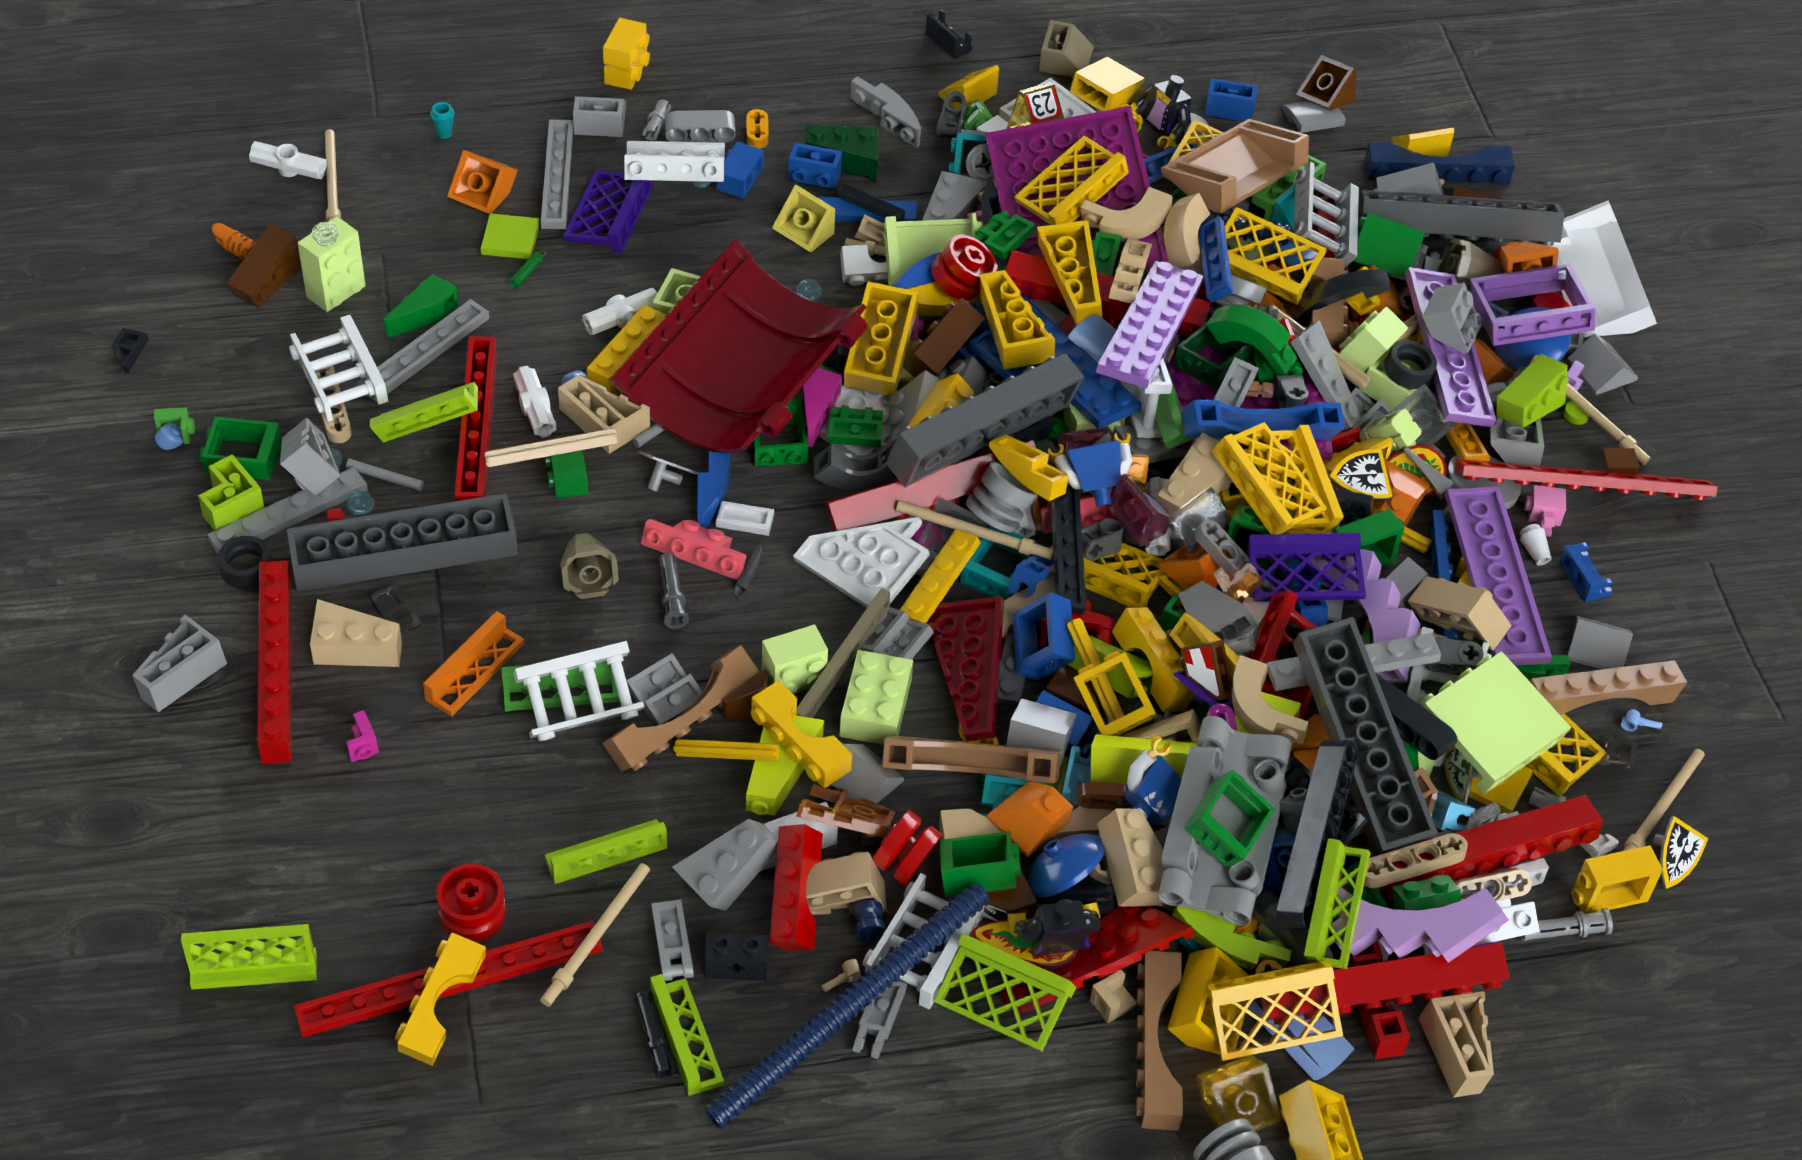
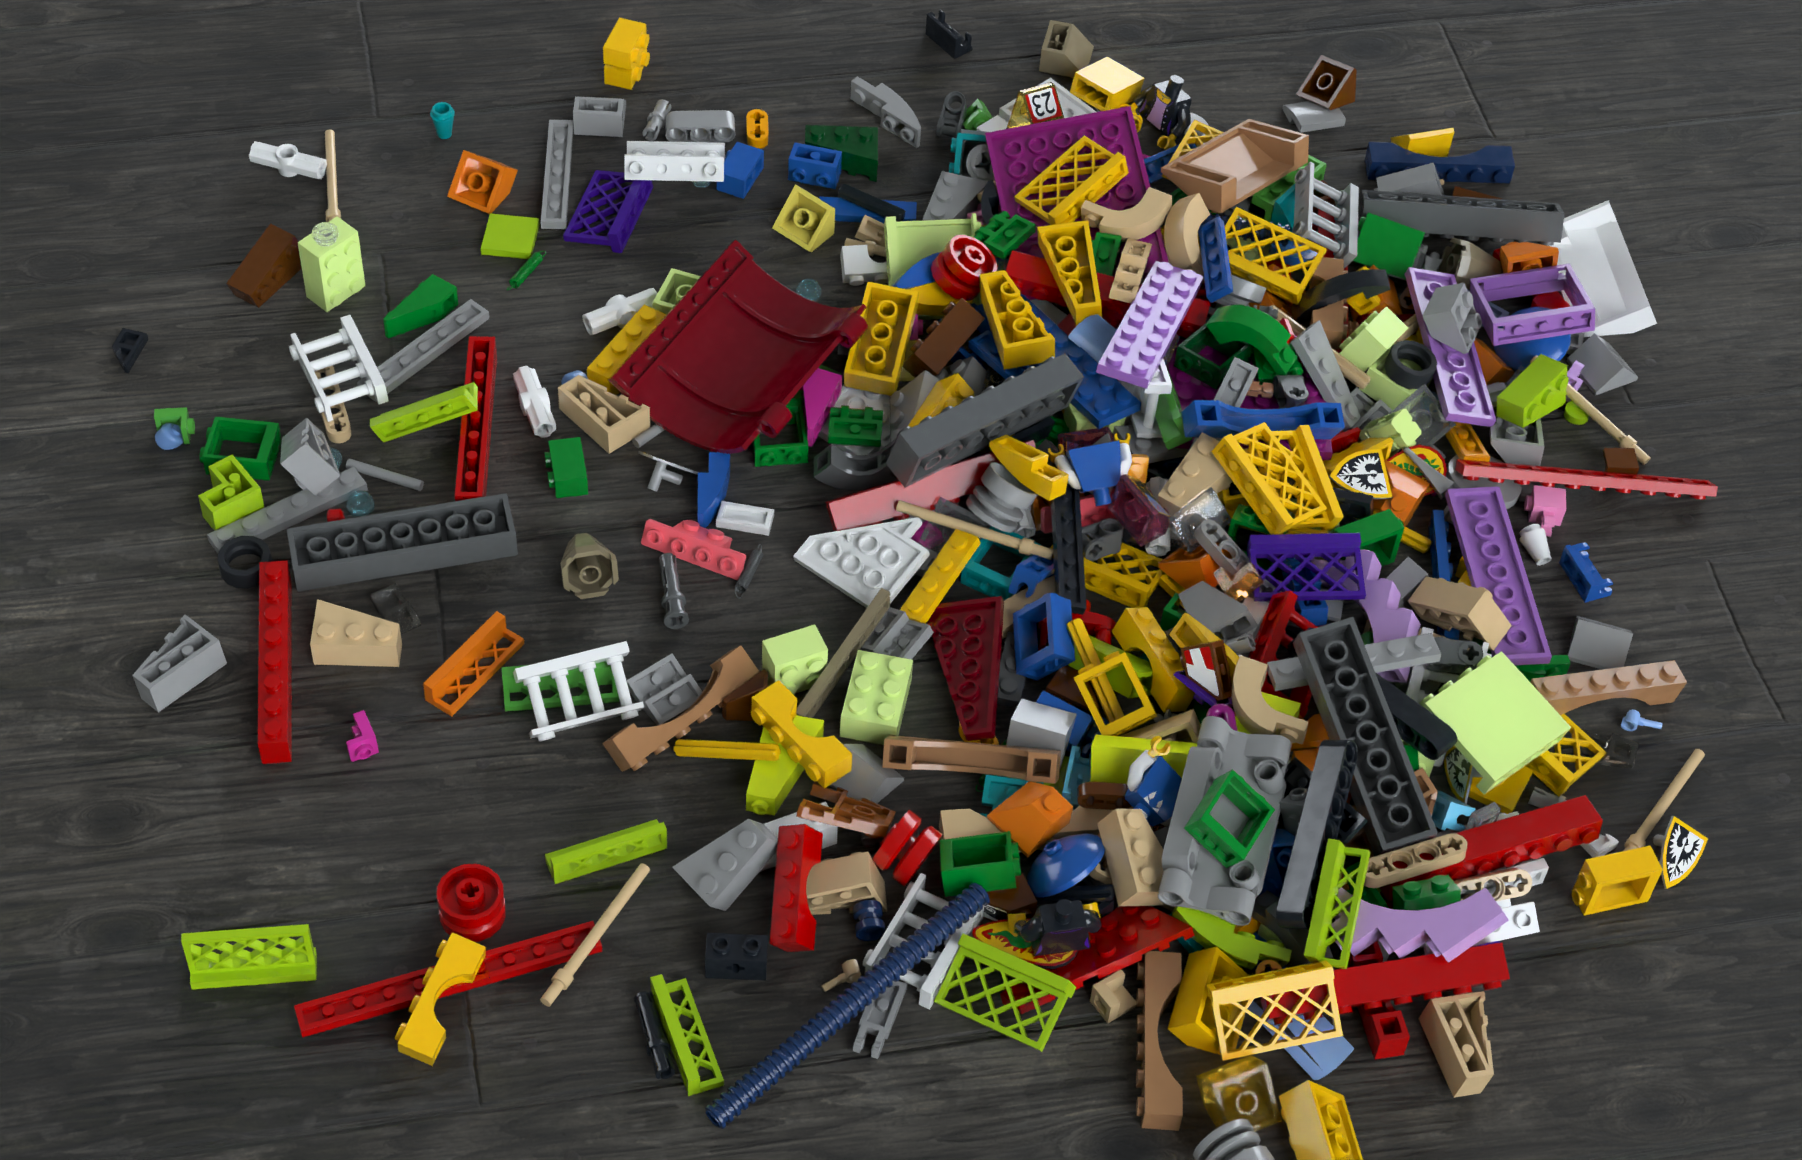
(232, 240): orange hinge -> none
(550, 447): tan axle -> none
(672, 939): light grey plate -> none
(975, 86): yellow slope -> none
(1230, 100): blue slope -> none
(1578, 924): light grey pin -> none

